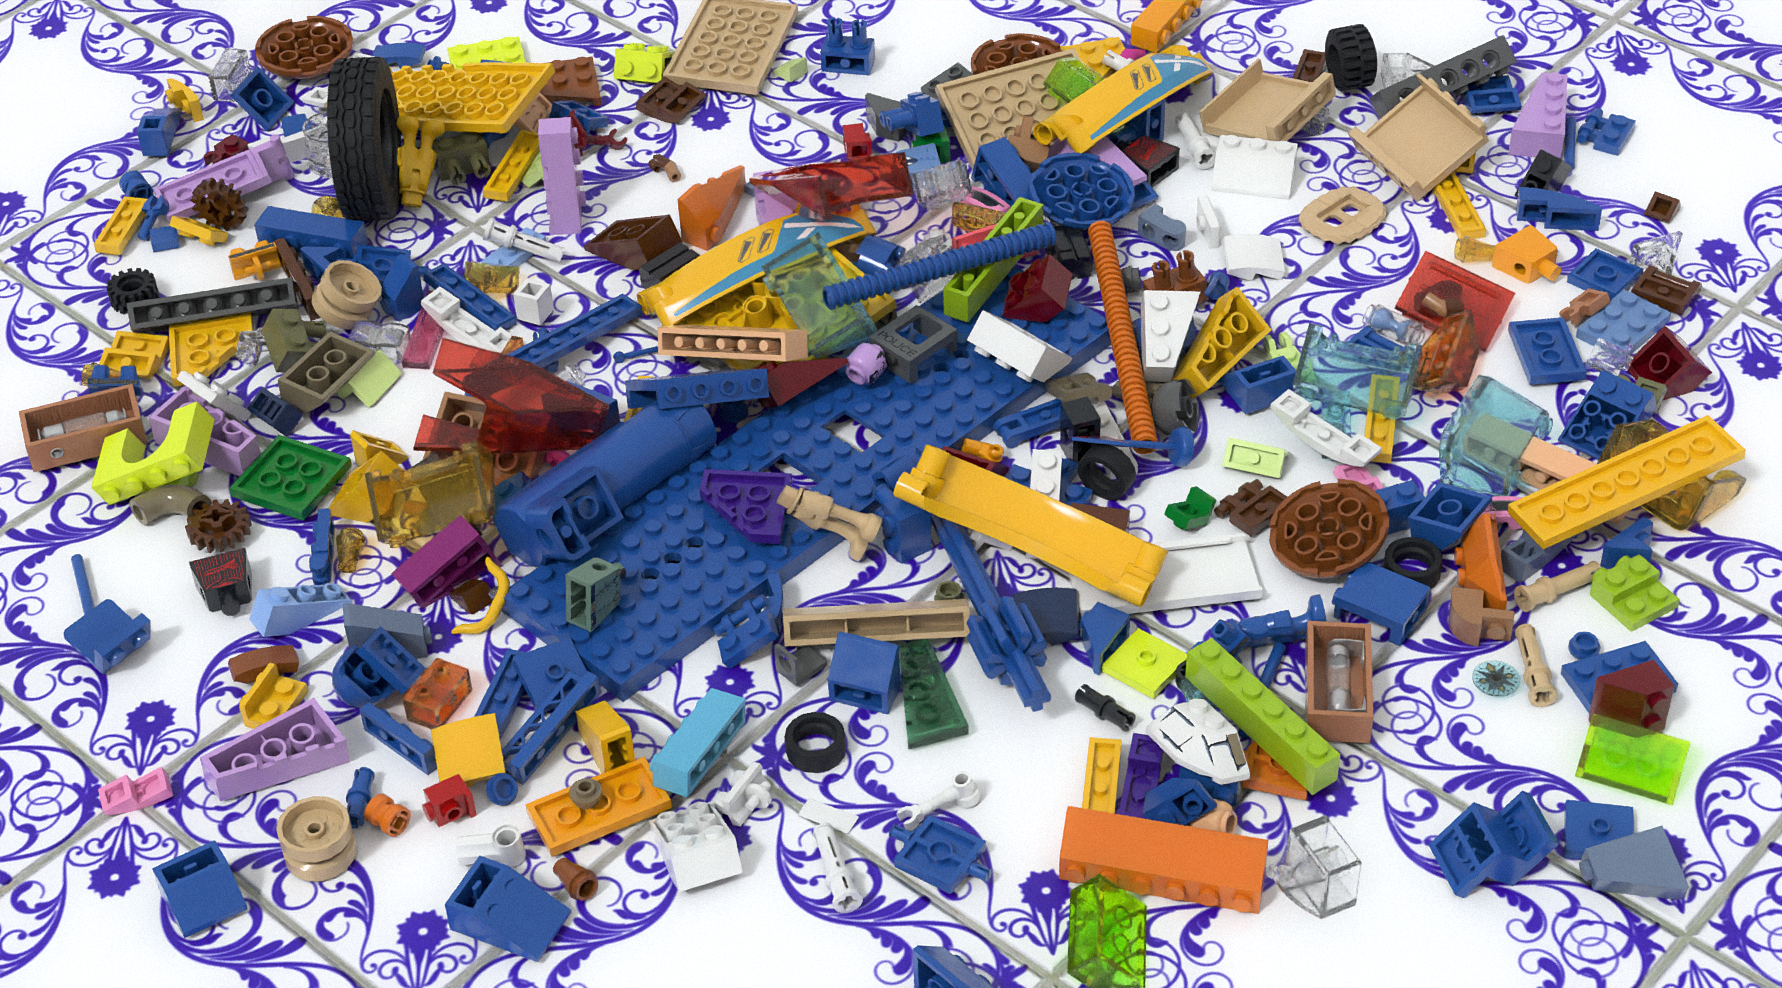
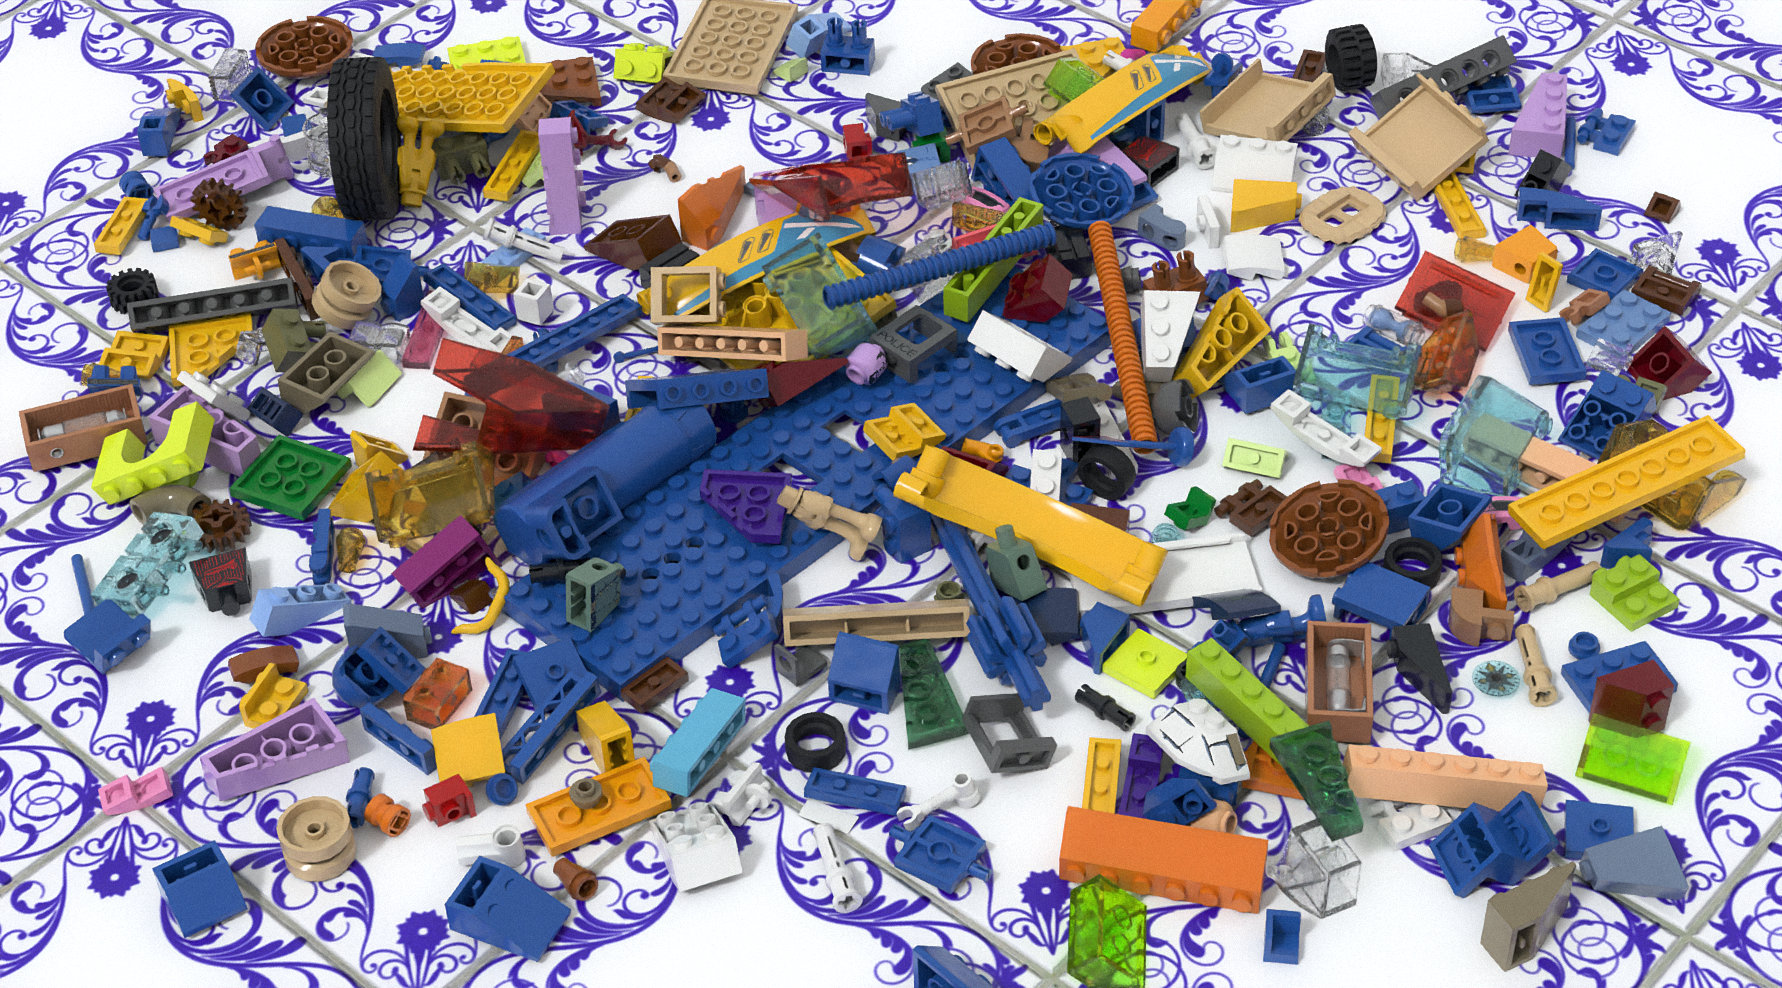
(150, 562): none -> clear light blue piece
(554, 570): none -> black pin
(654, 685): none -> reddish brown plate
(659, 296): none -> tan window
(810, 32): none -> light blue slope
(855, 791): none -> blue tile
(904, 431): none -> yellow slope
(987, 124): none -> medium nougat plate
(1014, 565): none -> sand green torso
(1019, 754): none -> dark grey window
(1165, 532): none -> clear light blue plate
(1222, 73): none -> blue hips
(1236, 604): none -> dark blue slope
(1263, 203): none -> yellow slope
(1281, 936): none -> blue panel
(1317, 772): none -> clear green wing
(1410, 825): none -> white plate
(1420, 663): none -> black slope
(1440, 777): none -> light nougat brick
(1525, 916): none -> dark tan slope
(1544, 282): none -> yellow slope

